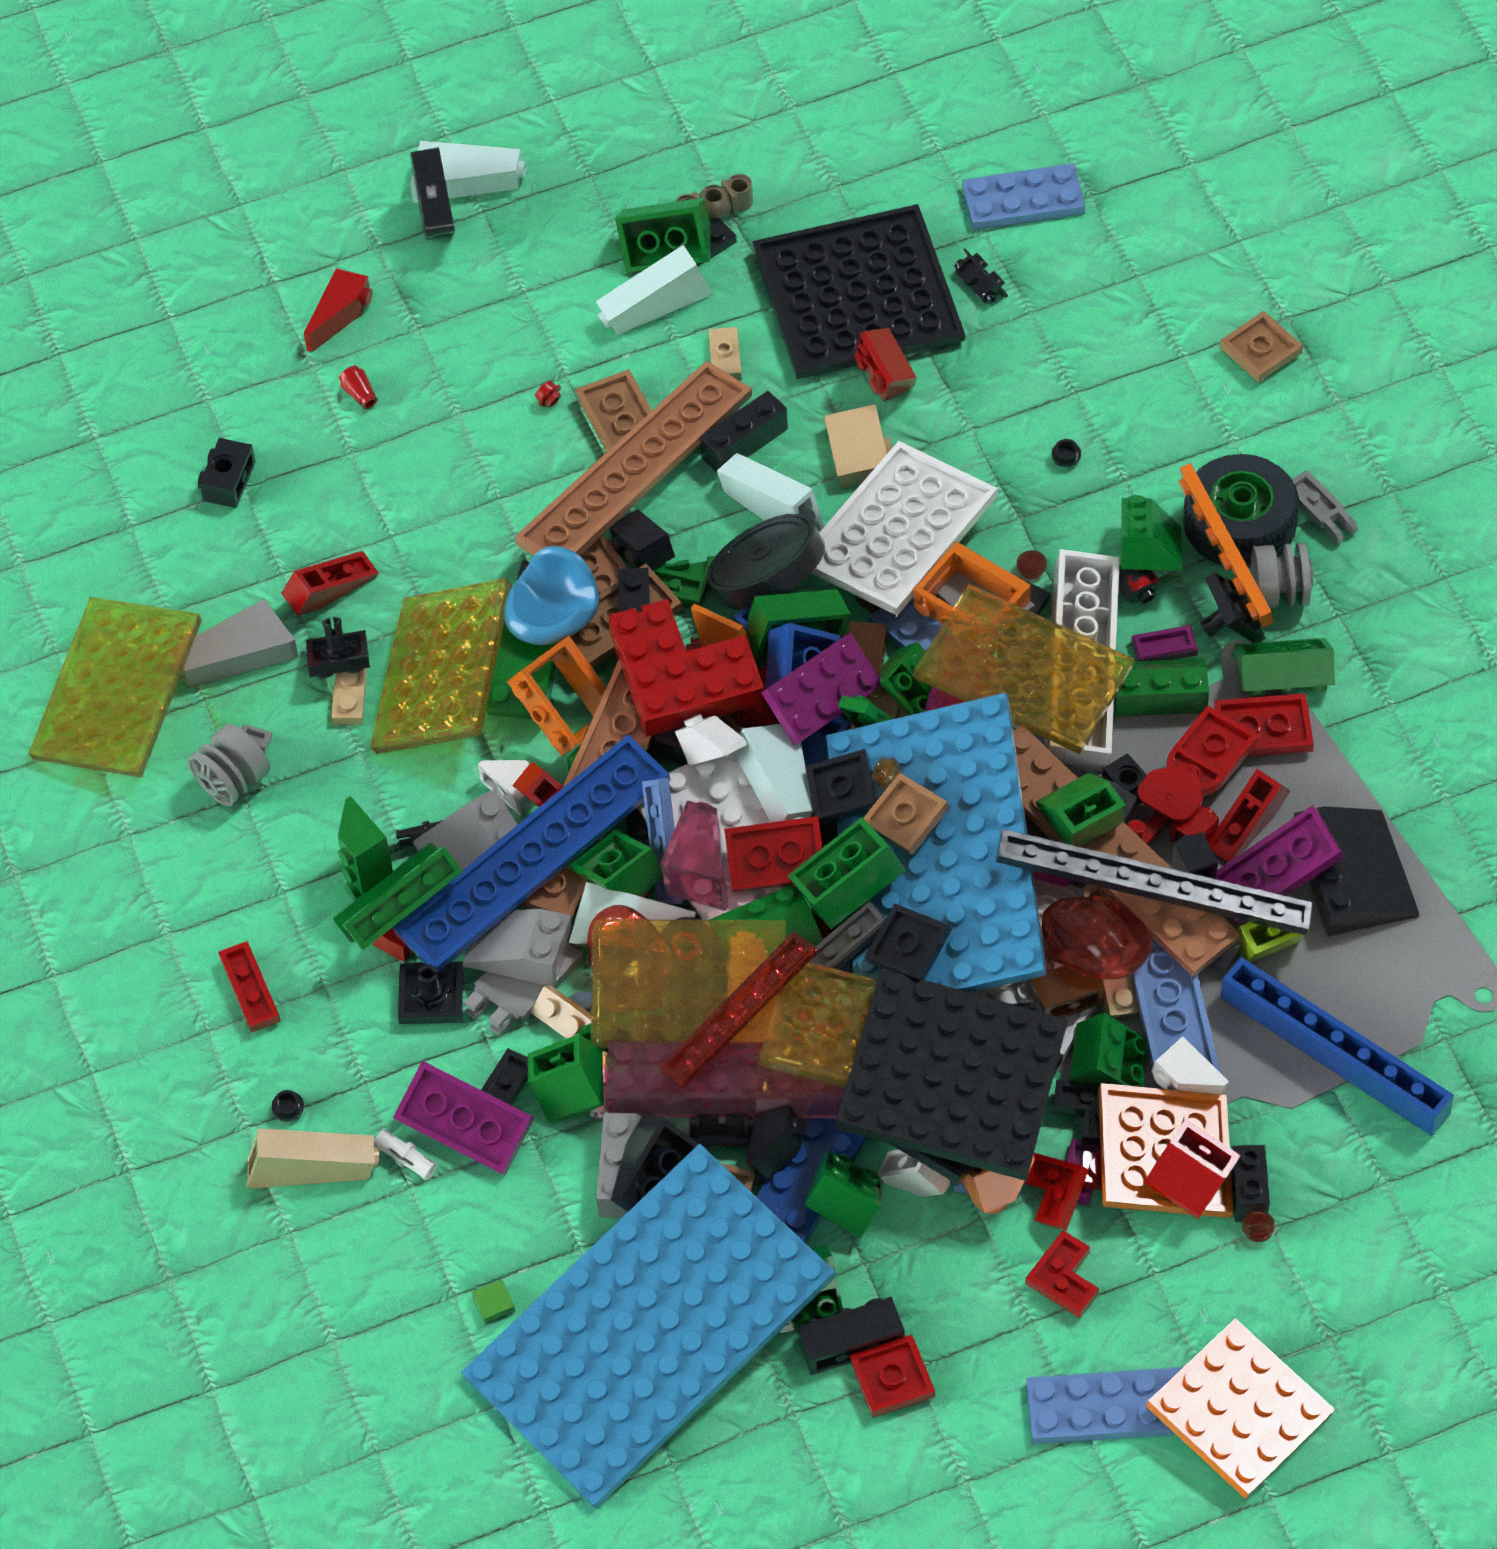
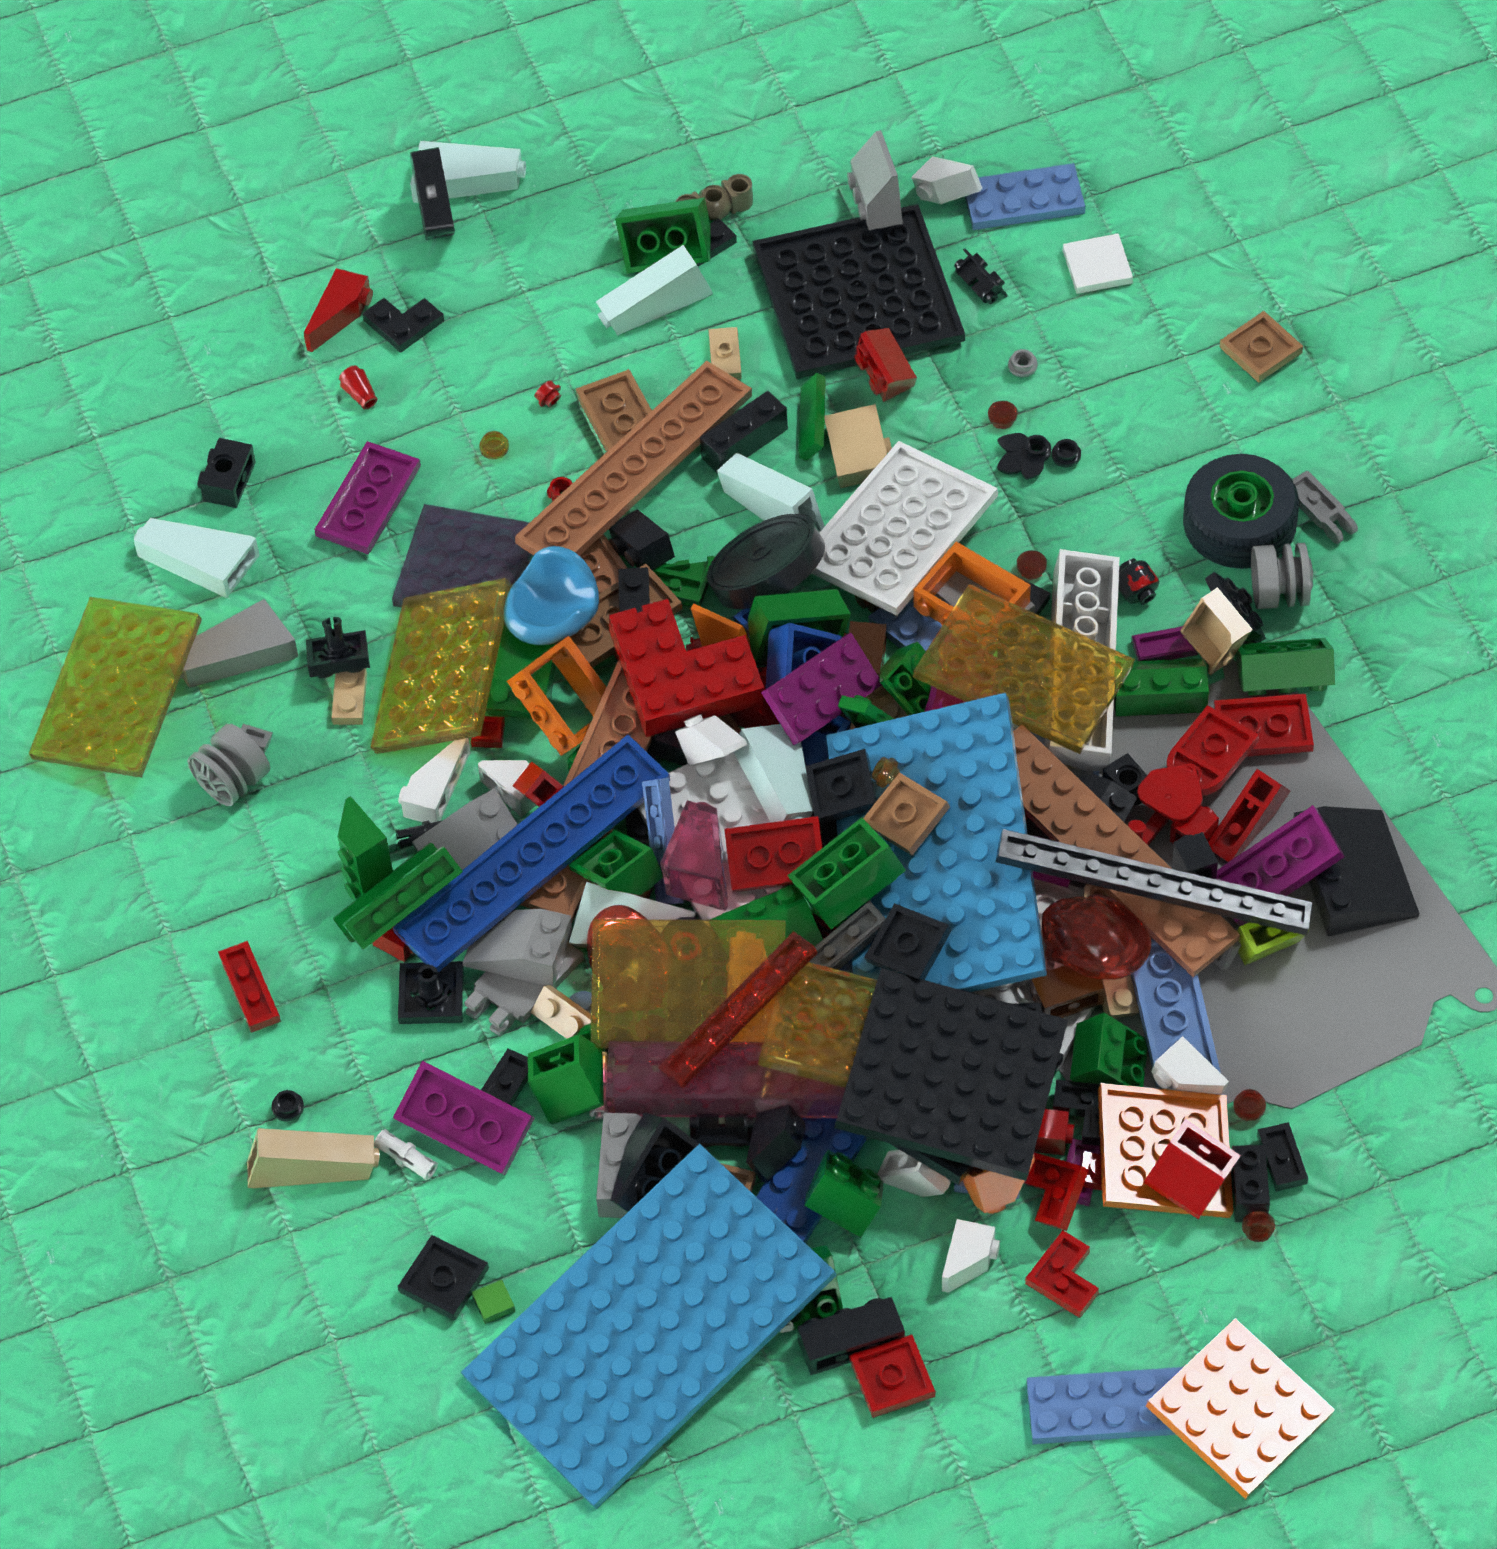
(198, 553): none -> light aqua slope
(327, 581): red slope -> none
(367, 497): none -> magenta plate
(403, 328): none -> black plate
(434, 783): none -> white slope
(443, 1277): none -> black plate
(459, 550): none -> plate
(491, 734): none -> red tile
(494, 445): none -> clear orange plate
(558, 485): none -> red plate
(812, 417): none -> green tile
(875, 184): none -> light grey slope
(945, 180): none -> white slope
(969, 1253): none -> white slope
(1002, 414): none -> clear red plate
(1021, 454): none -> black plate
(1022, 363): none -> light grey plate
(1054, 1133): none -> red brick
(1083, 809): green slope -> none
(1097, 263): none -> white tile
(1149, 536): green slope -> none
(1216, 630): none -> tan container
(1230, 556): orange plate -> none
(1249, 1105): none -> clear red plate
(1282, 1156): none -> black plate
(1337, 1046): blue brick -> none

